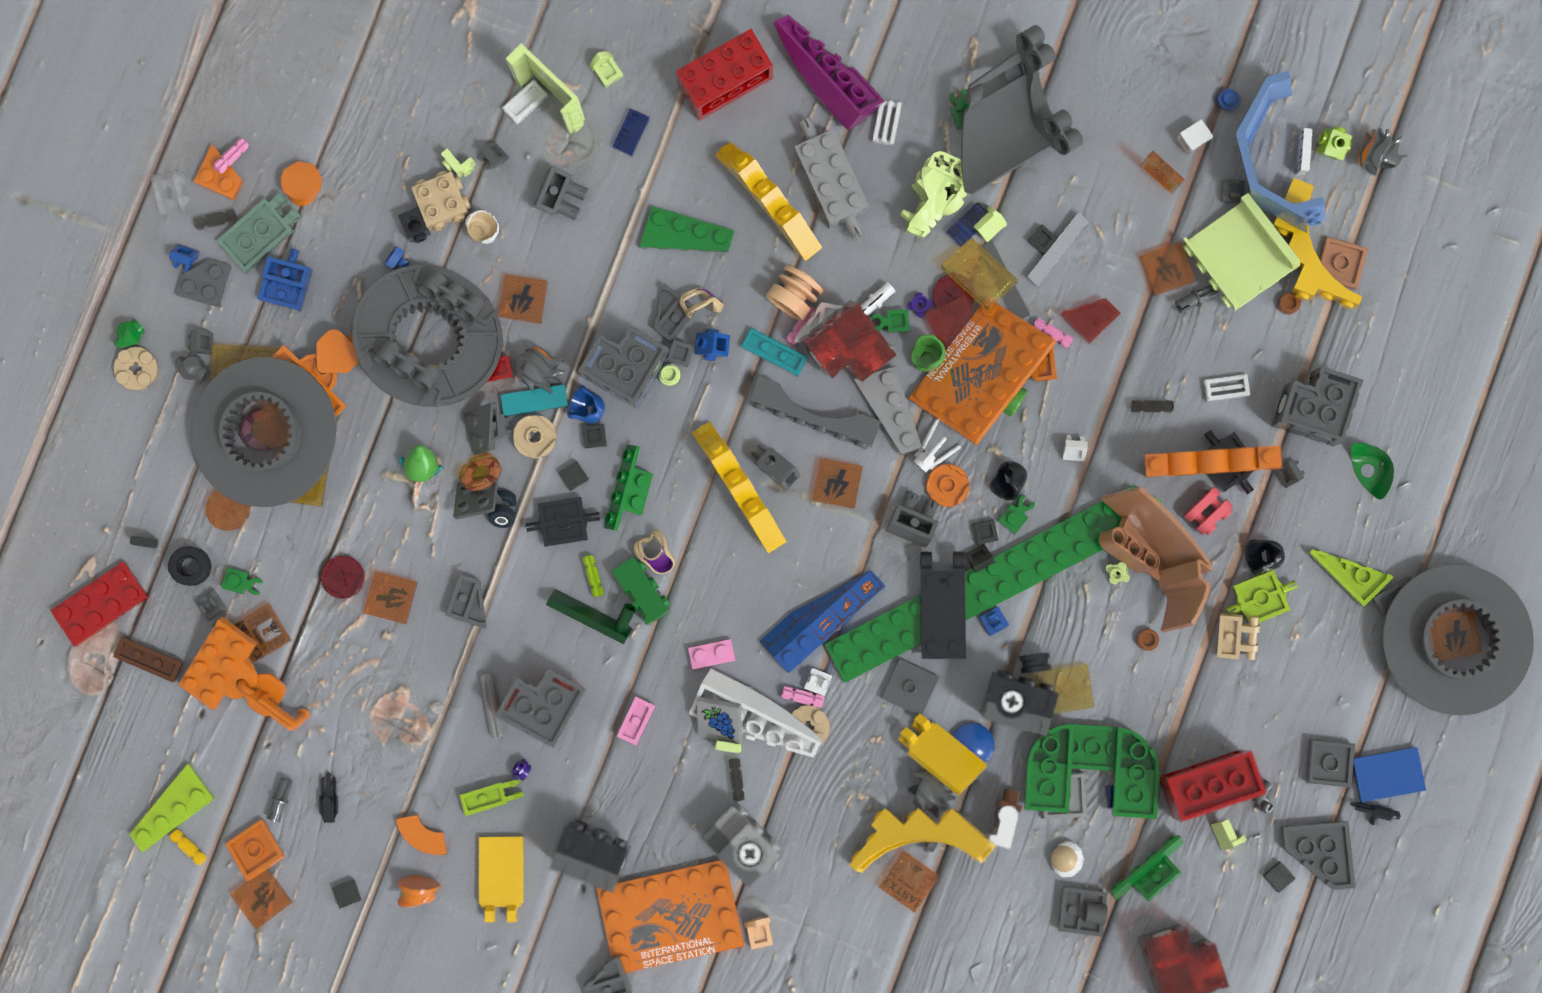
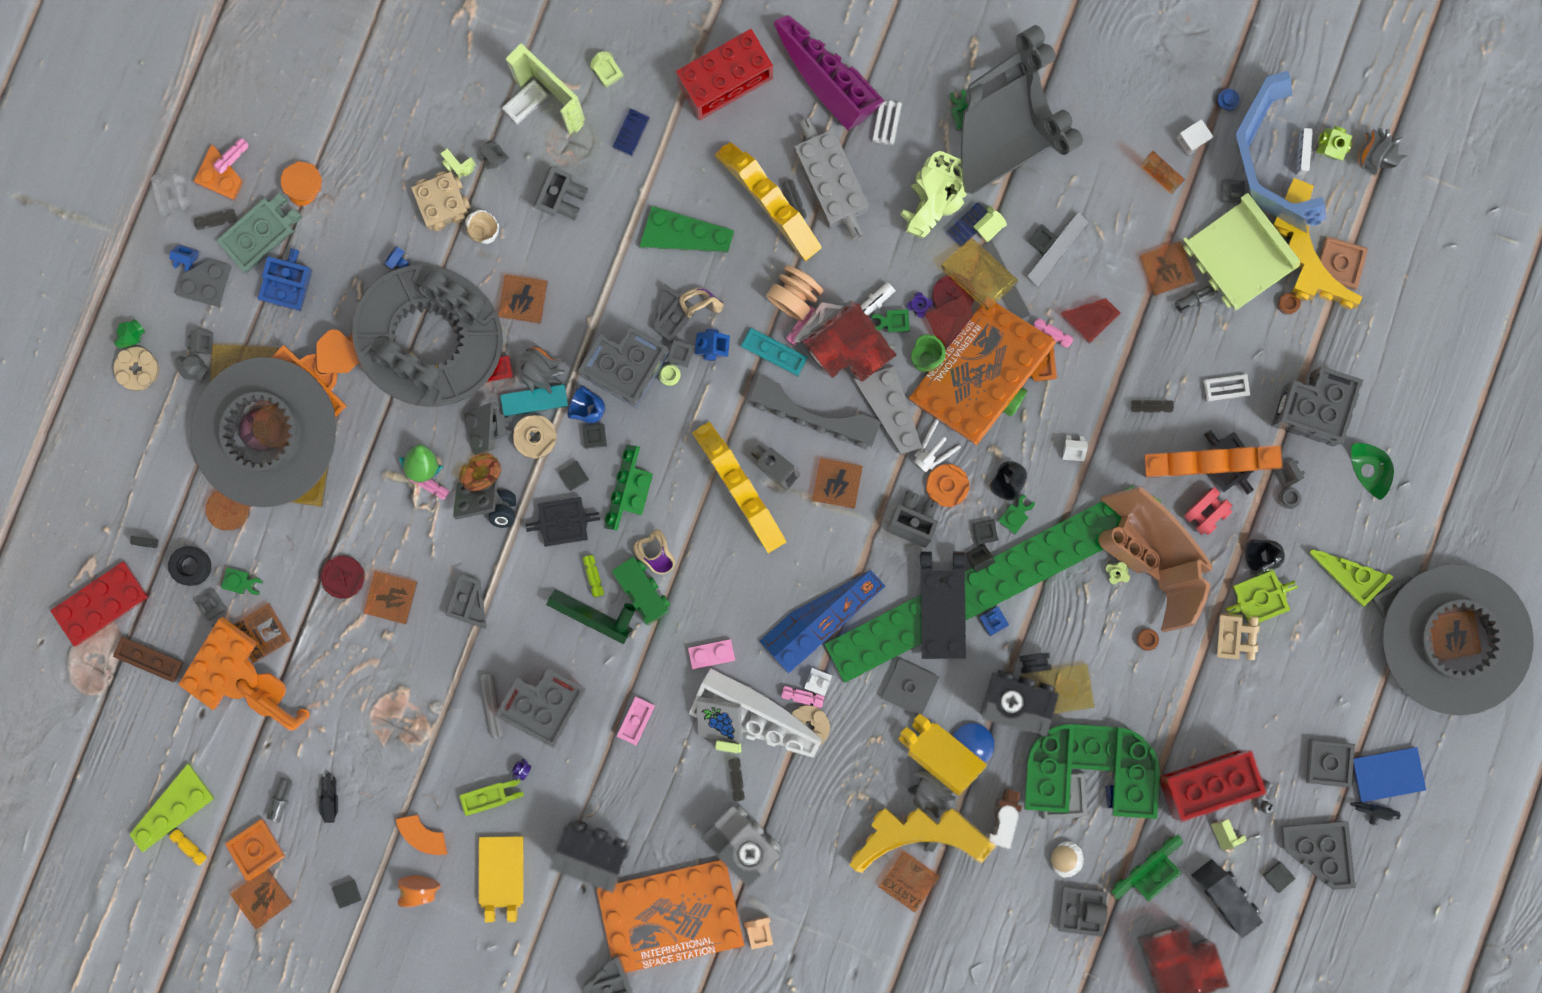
(410, 217): black brick -> none
(433, 488): none -> bright pink axle
(793, 197): none -> dark grey axle
(1228, 898): none -> black wedge
(1289, 498): none -> dark grey plate

